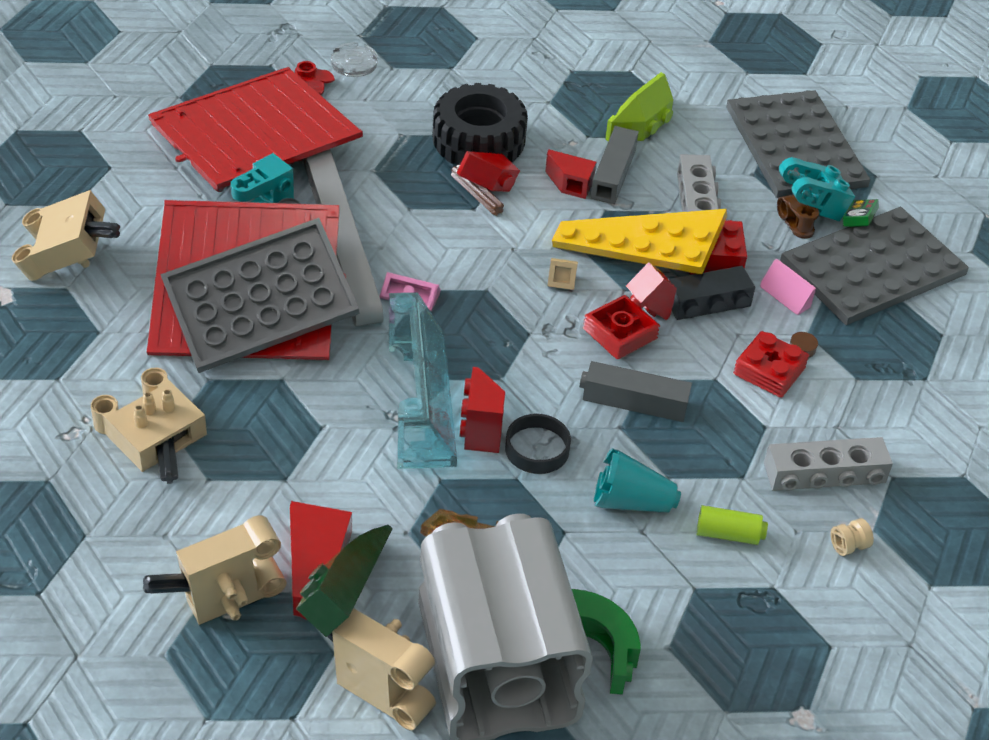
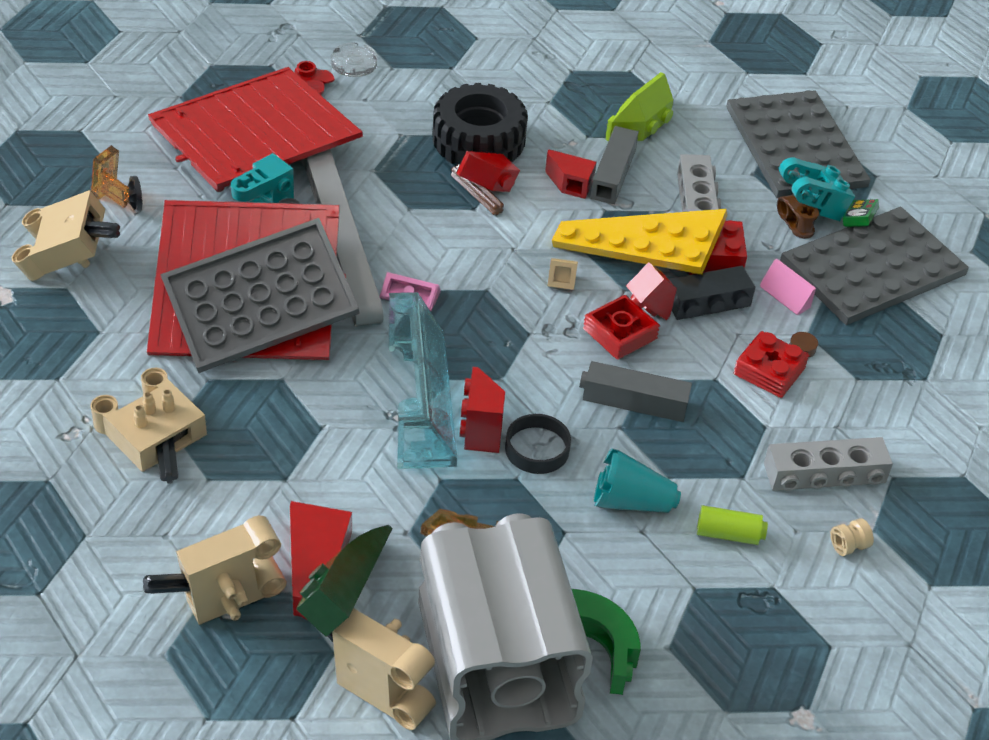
(106, 183): none -> clear orange piece

